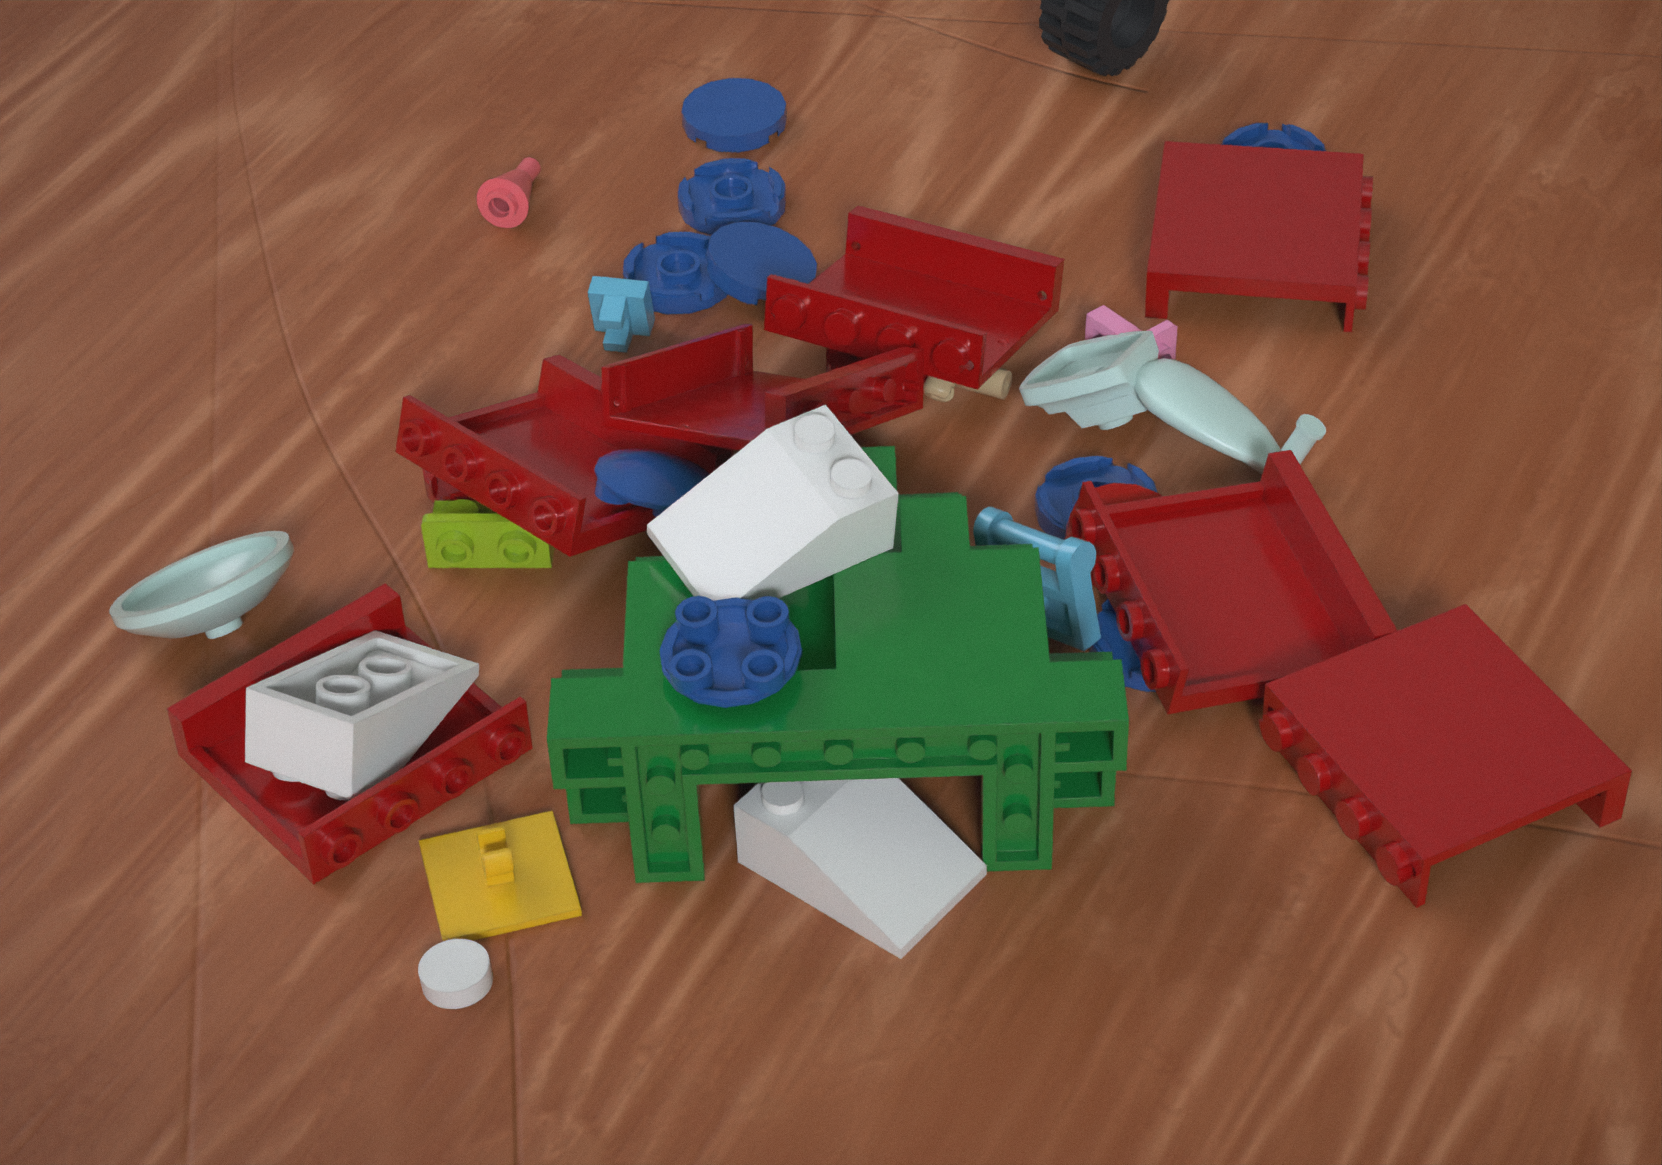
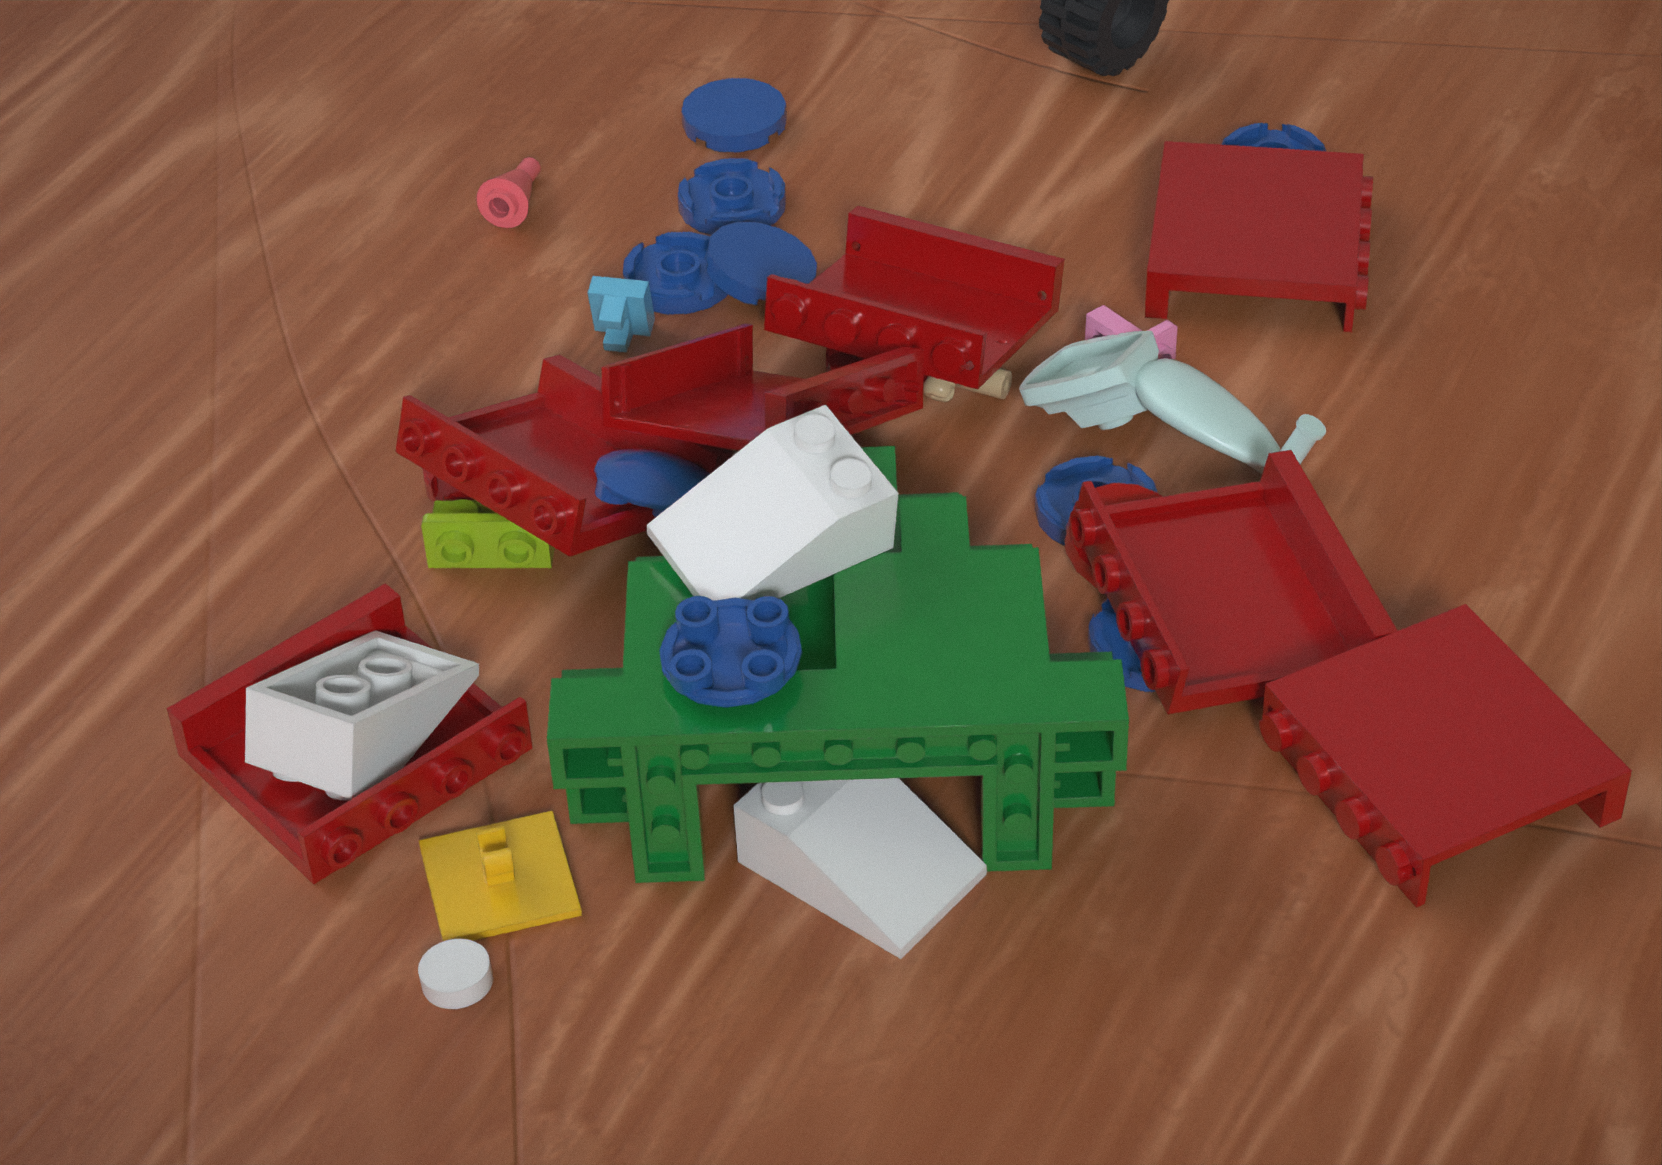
(205, 588): light aqua dish -> none
(1068, 590): medium azure plate -> none

